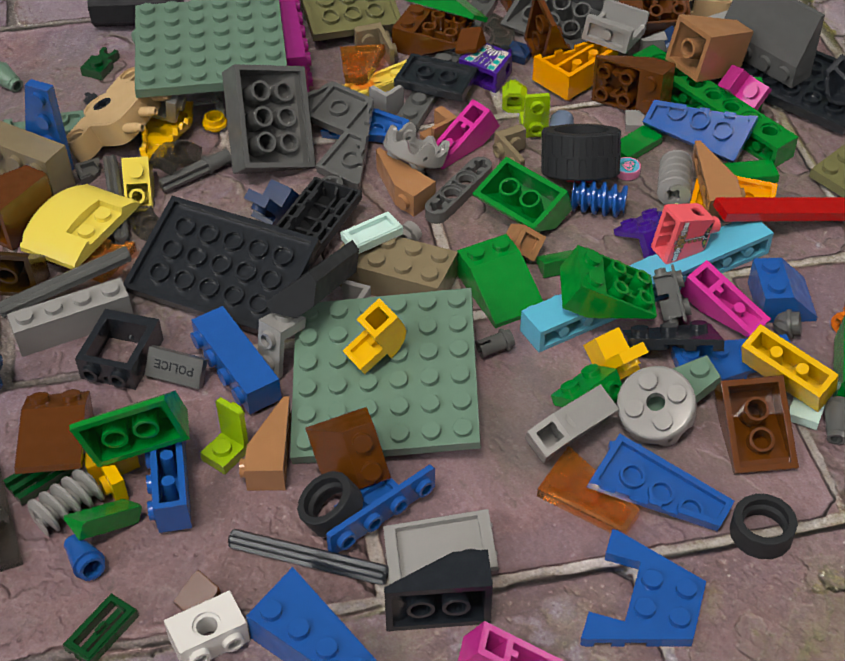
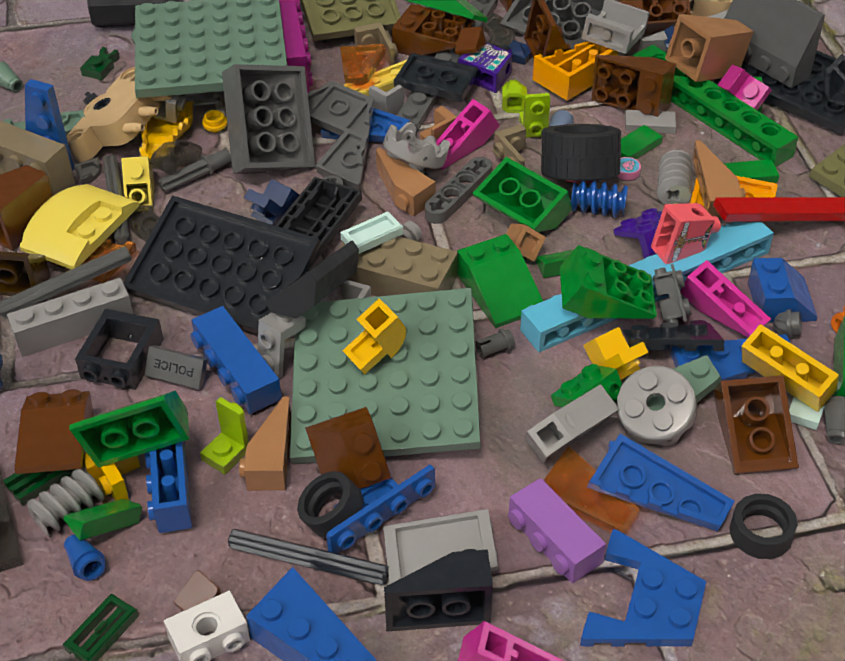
(556, 530): none -> medium lavender brick
(719, 131): blue wing -> none

